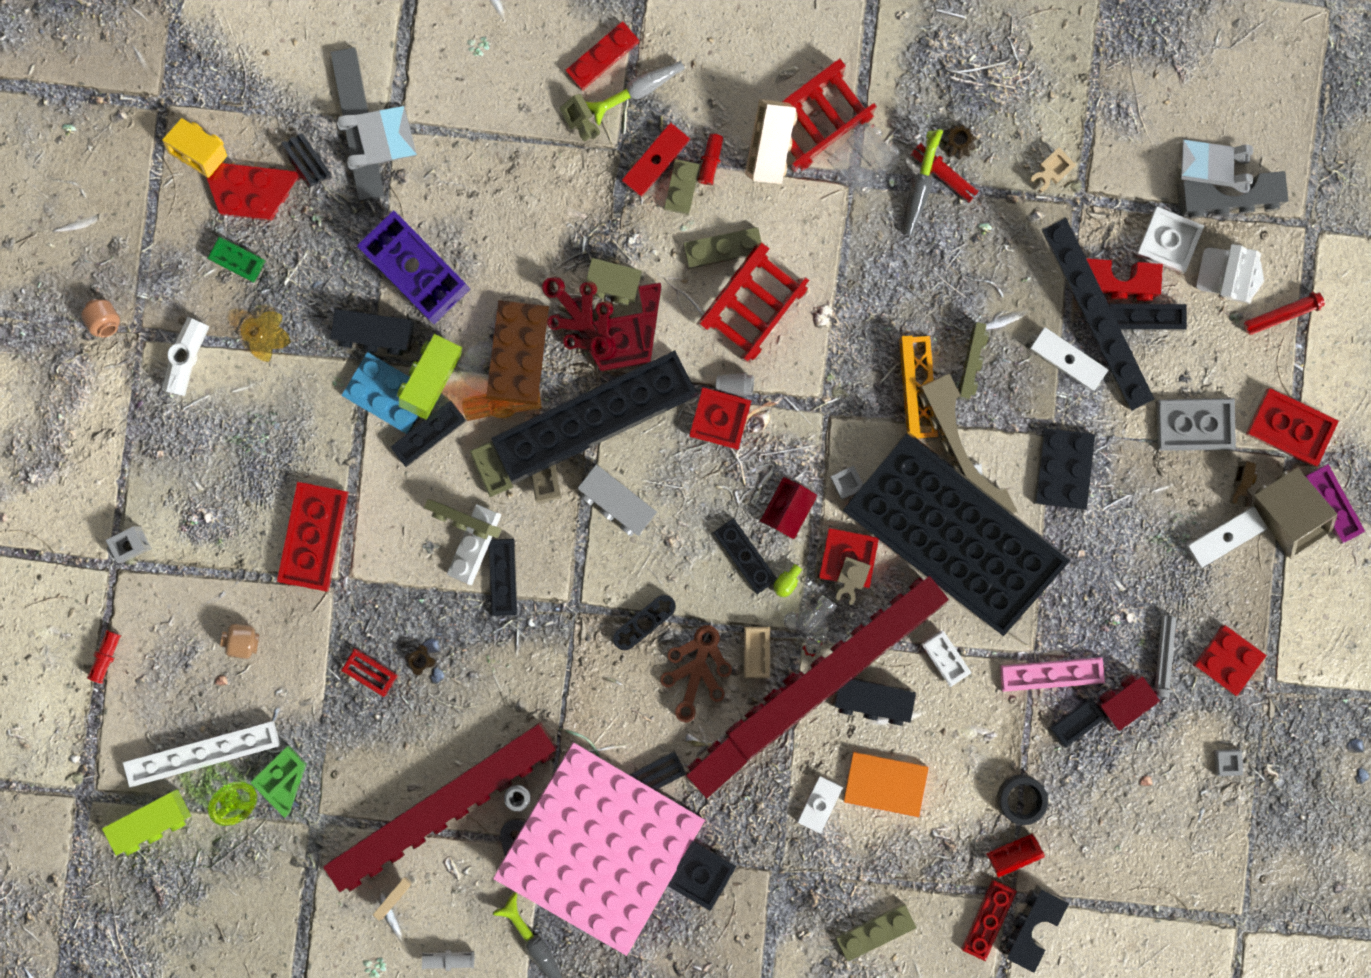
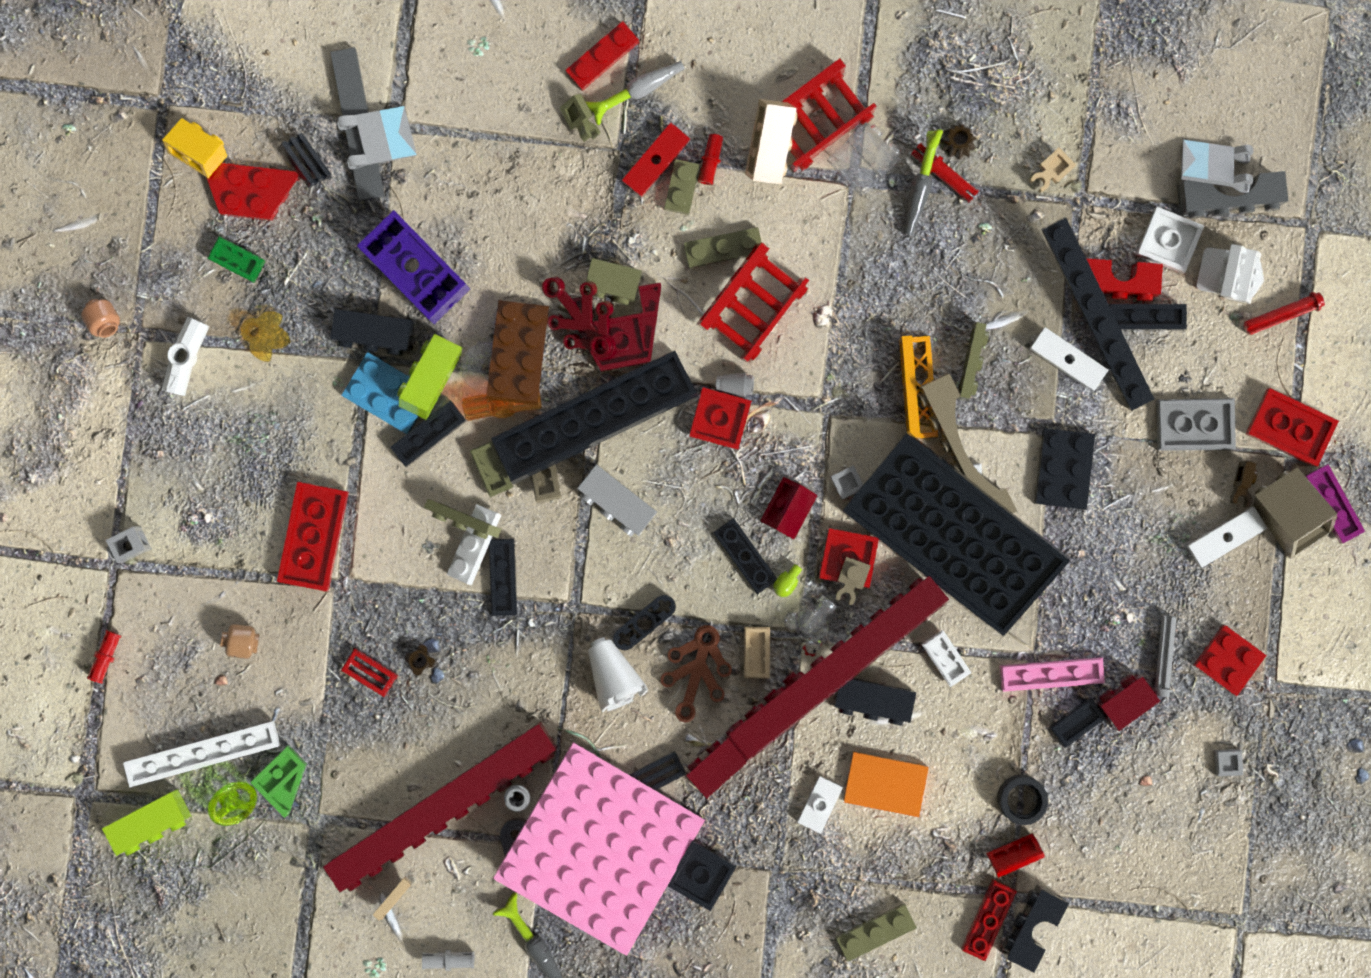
(613, 676): none -> white cone

